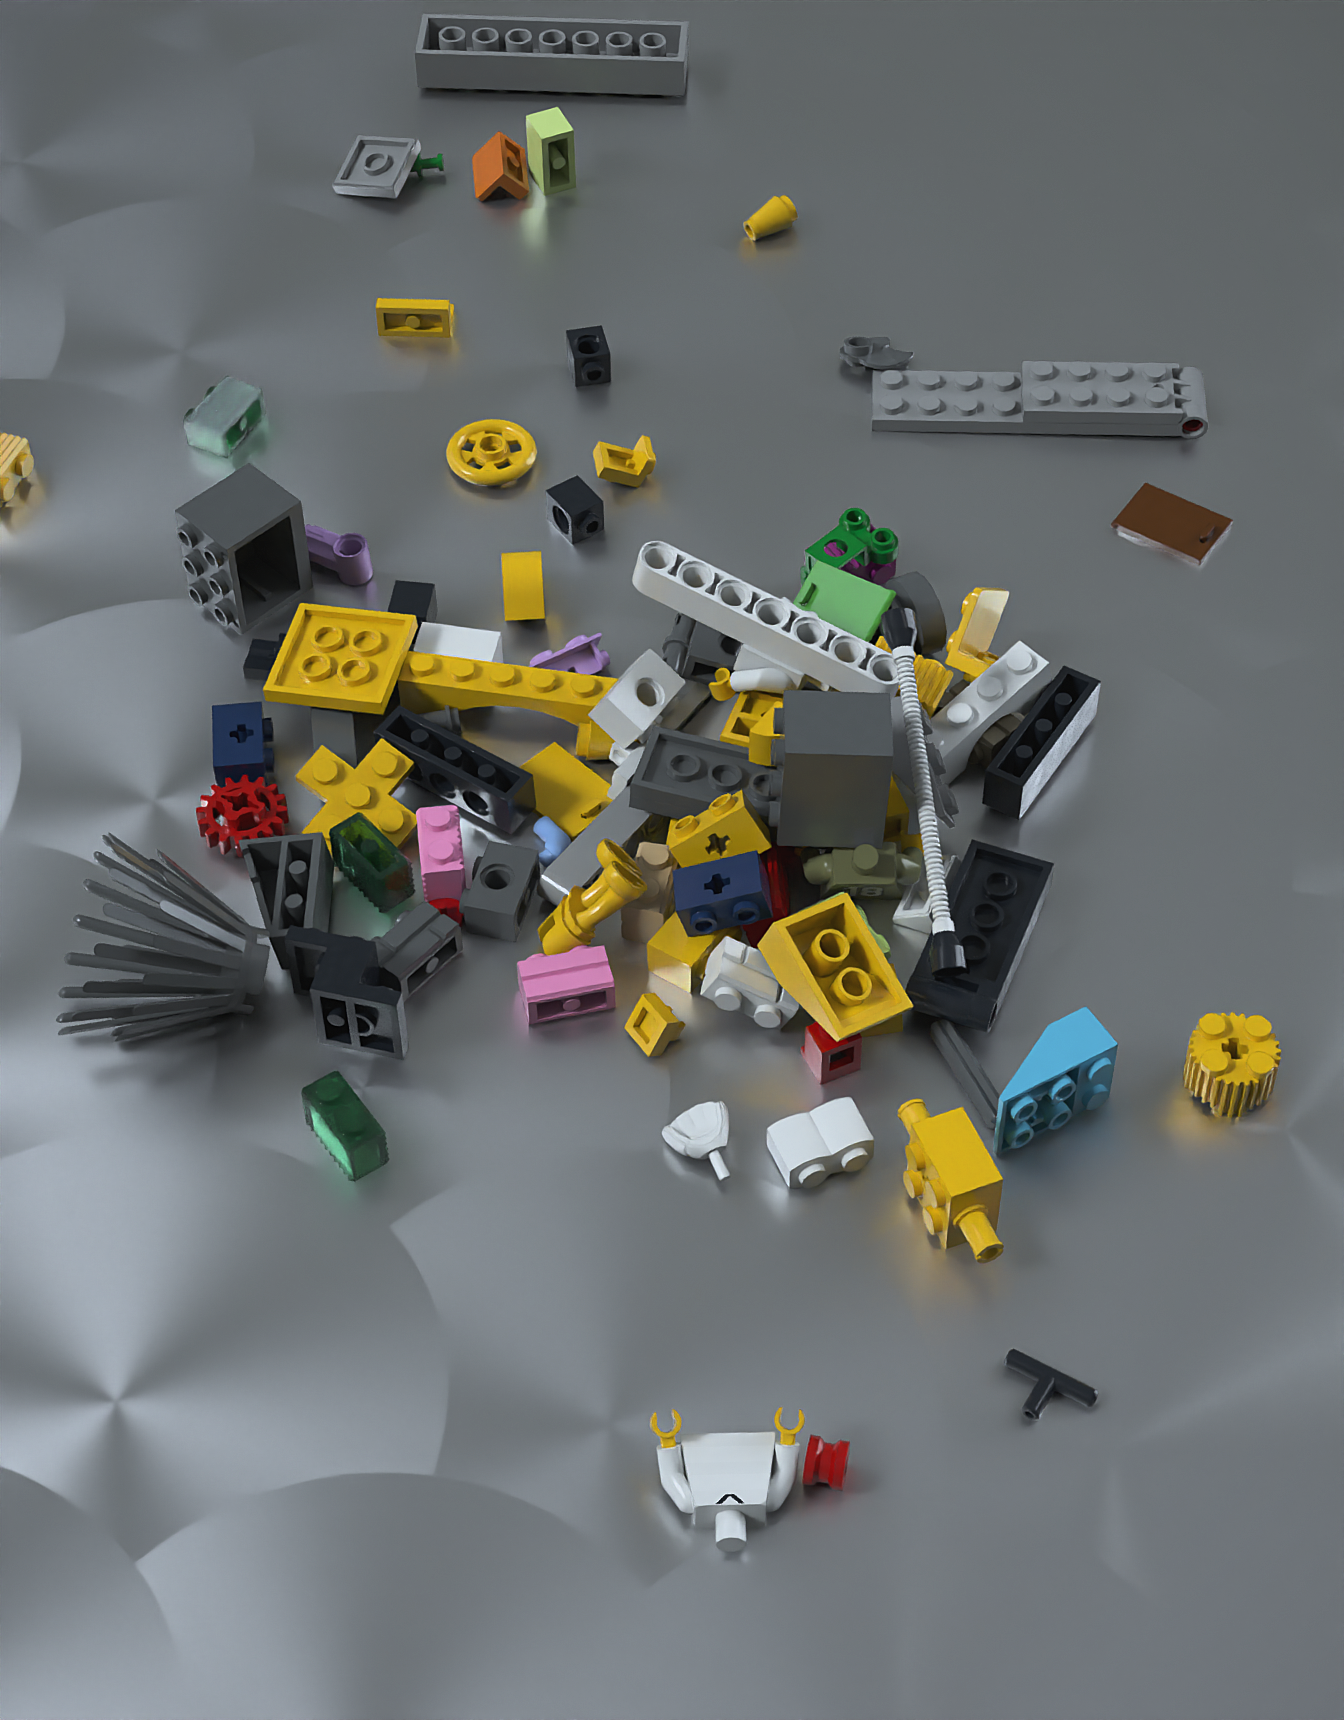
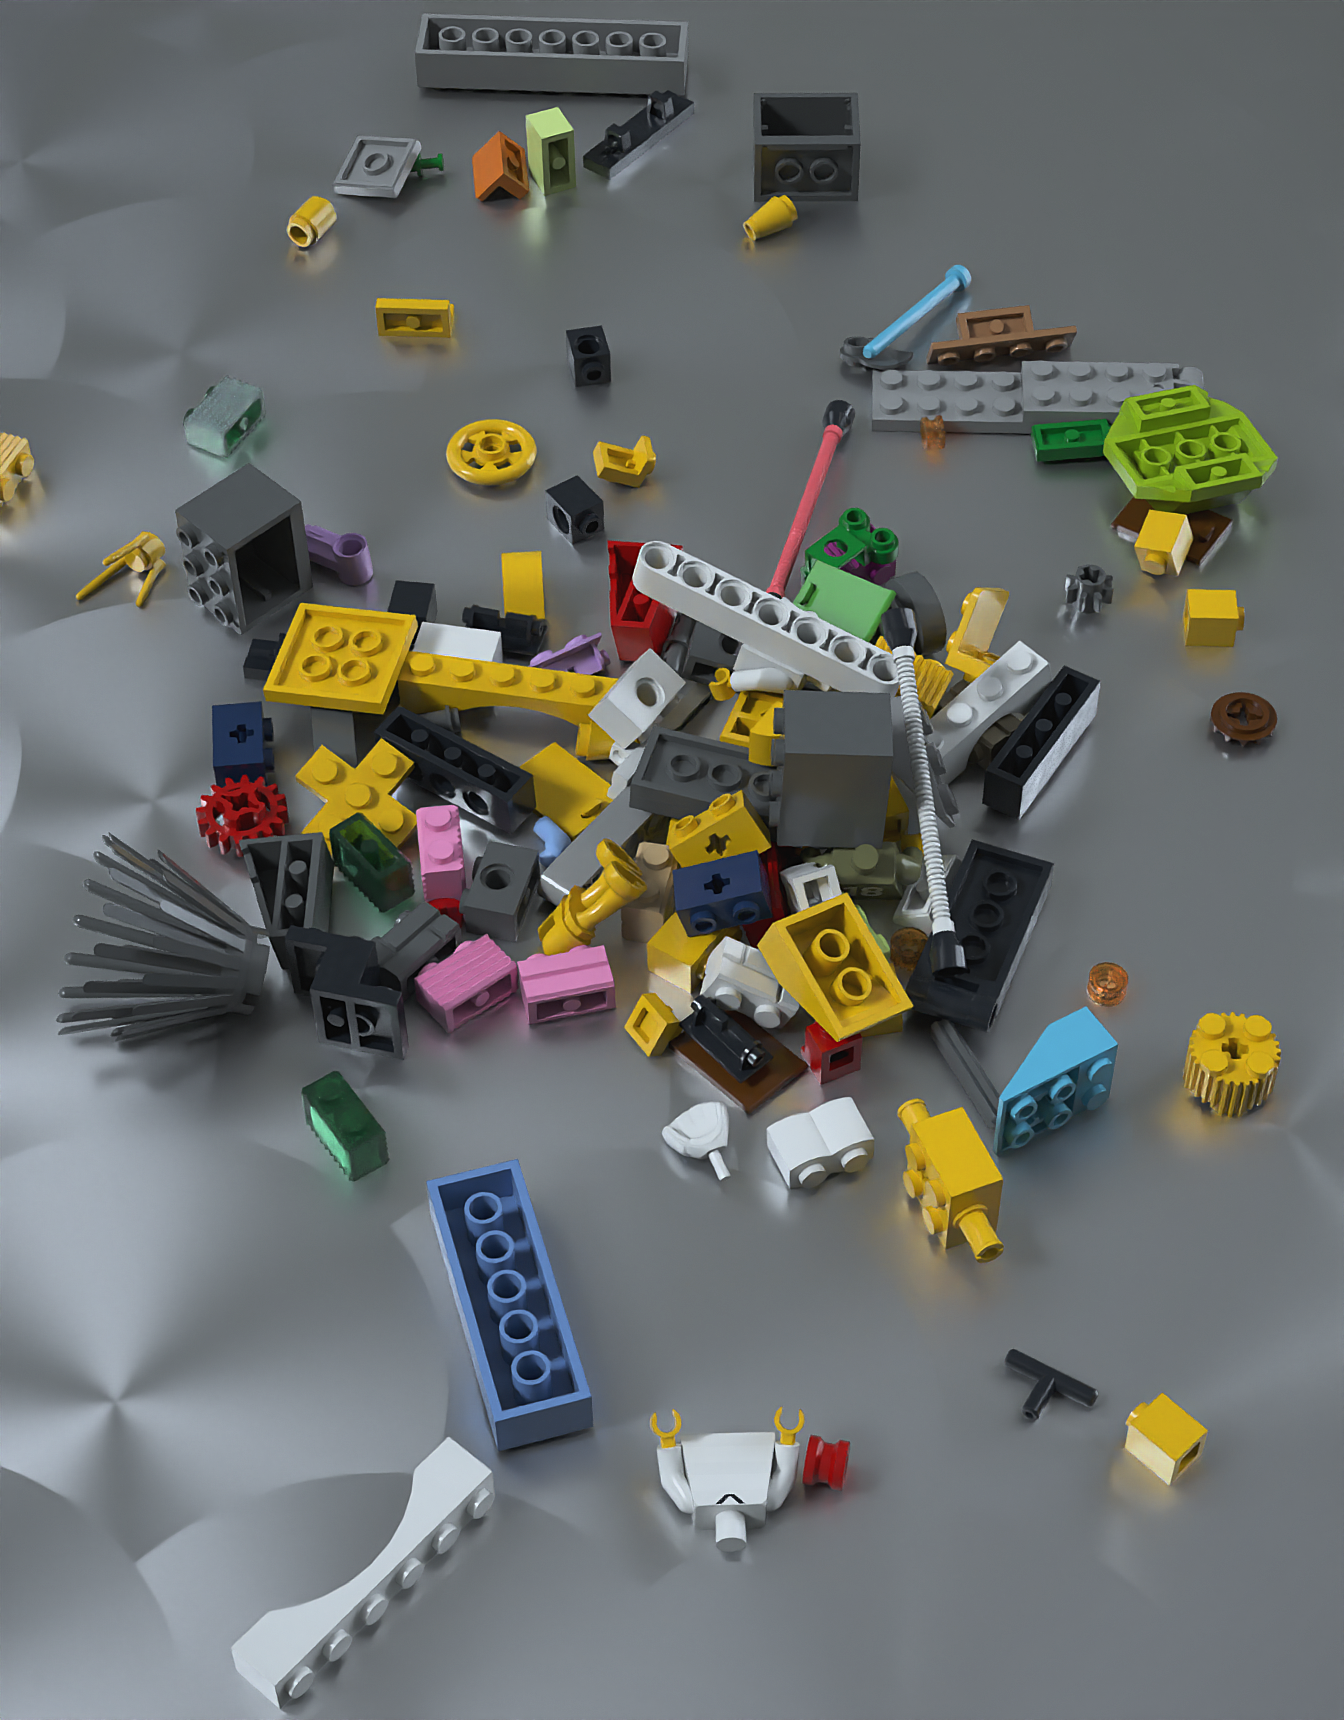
(140, 555): none -> yellow plant
(295, 1642): none -> white arch
(311, 221): none -> yellow brick
(466, 982): none -> bright pink brick
(509, 1305): none -> medium blue brick
(518, 631): none -> black hinge
(635, 618): none -> red wedge
(639, 134): none -> black hinge
(724, 1039): none -> black hinge
(758, 1087): none -> reddish brown container
(806, 146): none -> dark grey container
(809, 885): none -> white leg
(836, 423): none -> coral hose
(911, 937): none -> clear orange bush
(931, 432): none -> clear orange bush
(956, 279): none -> medium azure bar
(998, 333): none -> medium nougat bracket
(1069, 439): none -> green hinge
(1089, 589): none -> dark grey gear
(1107, 996): none -> clear orange bush
(1163, 543): none -> yellow brick
(1164, 1437): none -> yellow brick
(1187, 451): none -> lime piece
(1212, 617): none -> yellow brick
(1258, 714): none -> reddish brown gear

